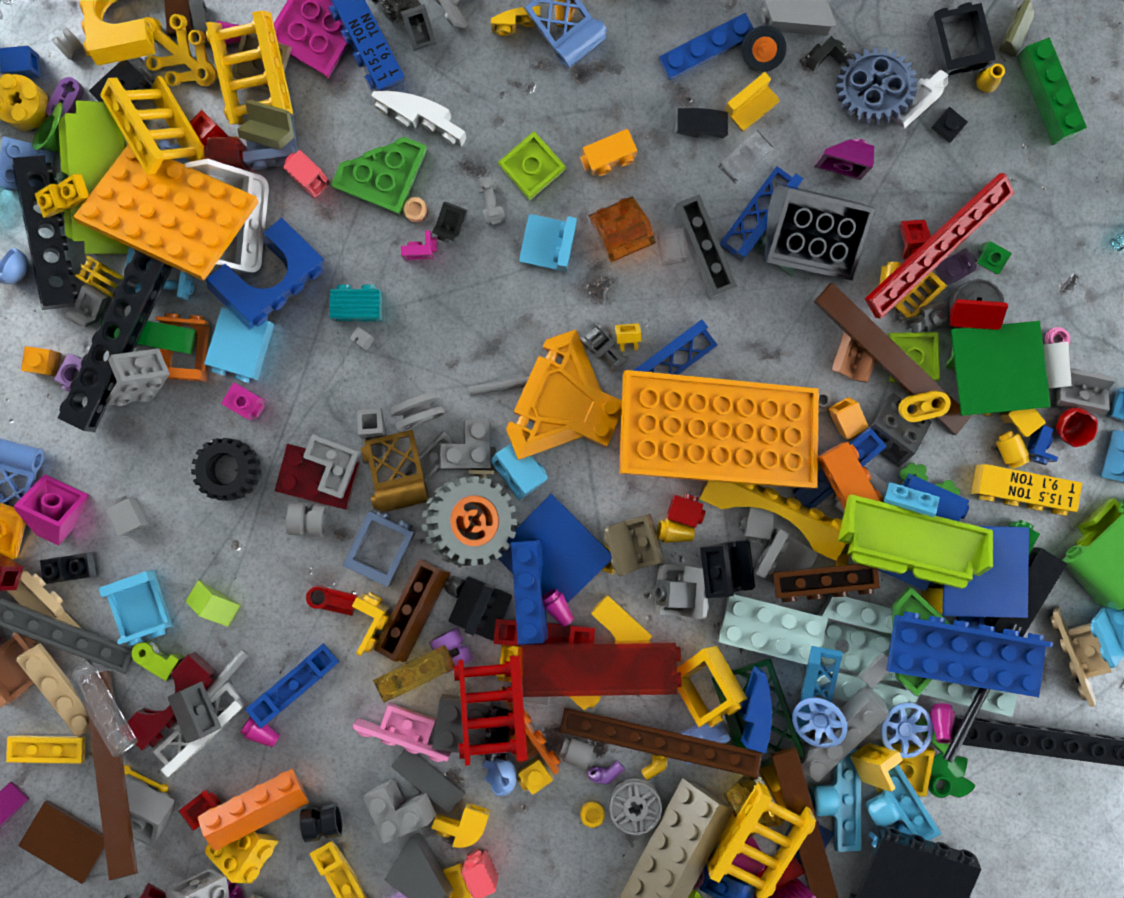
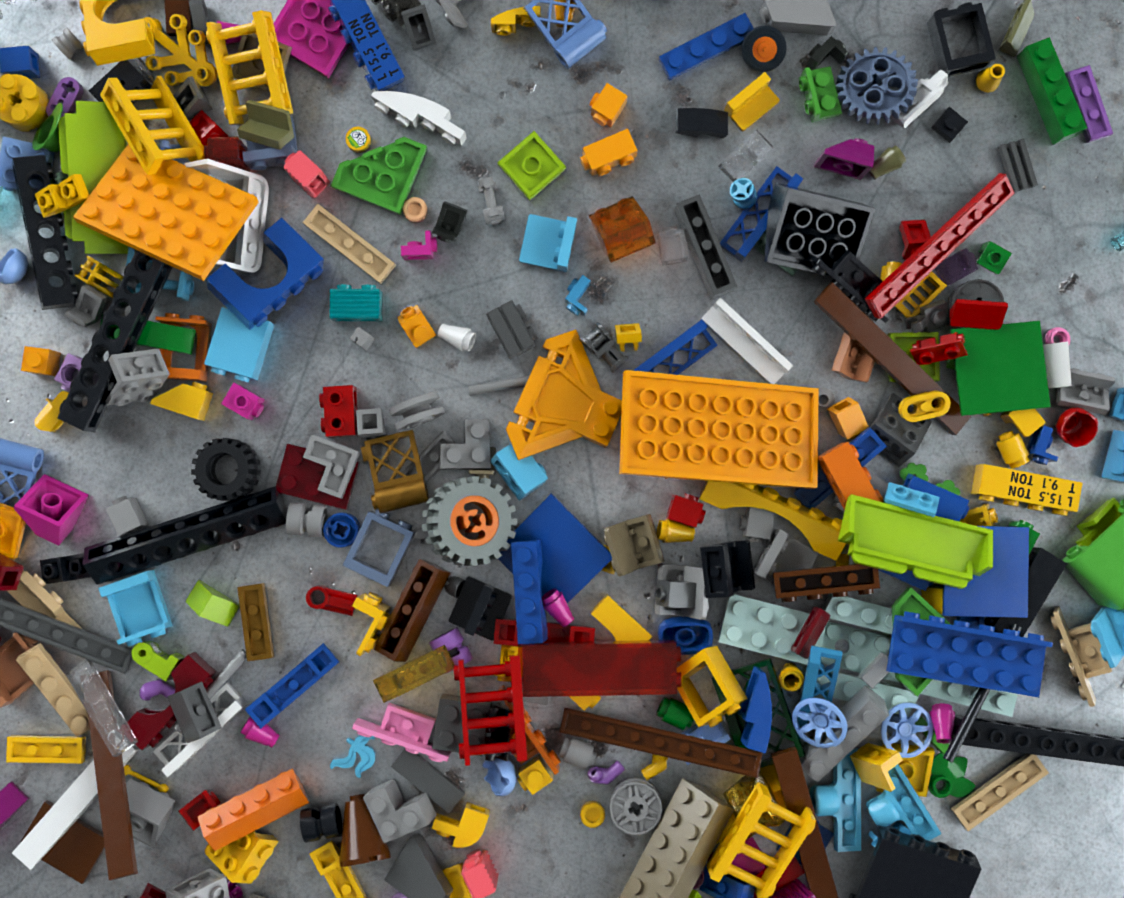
(48, 417): none -> yellow arm
(62, 815): none -> white slope
(156, 688): none -> medium lavender arm
(185, 535): none -> black brick
(186, 400): none -> yellow slope
(192, 98): none -> dark grey slope
(255, 622): none -> pearl gold plate
(339, 411): none -> red brick
(341, 529): none -> blue wheel
(349, 243): none -> tan plate
(358, 139): none -> tile
(360, 837): none -> reddish brown cone
(366, 753): none -> medium azure piece
(415, 325): none -> light orange bracket
(458, 337): none -> white cone
(511, 329): none -> dark grey brick
(576, 290): none -> dark azure bracket
(607, 105): none -> light orange brick
(675, 713): none -> green brick
(687, 632): none -> blue piece
(743, 187): none -> medium azure wheel
(746, 342): none -> white fence
(791, 677): none -> yellow cone
(810, 632): none -> dark red slope
(820, 93): none -> bright green bracket
(852, 276): none -> black bracket
(887, 162): none -> olive cone
(928, 350): none -> red hinge
(981, 516): none -> yellow bracket
(999, 791): none -> tan plate
(1026, 162): none -> dark grey tile
(1089, 103): none -> medium lavender tile

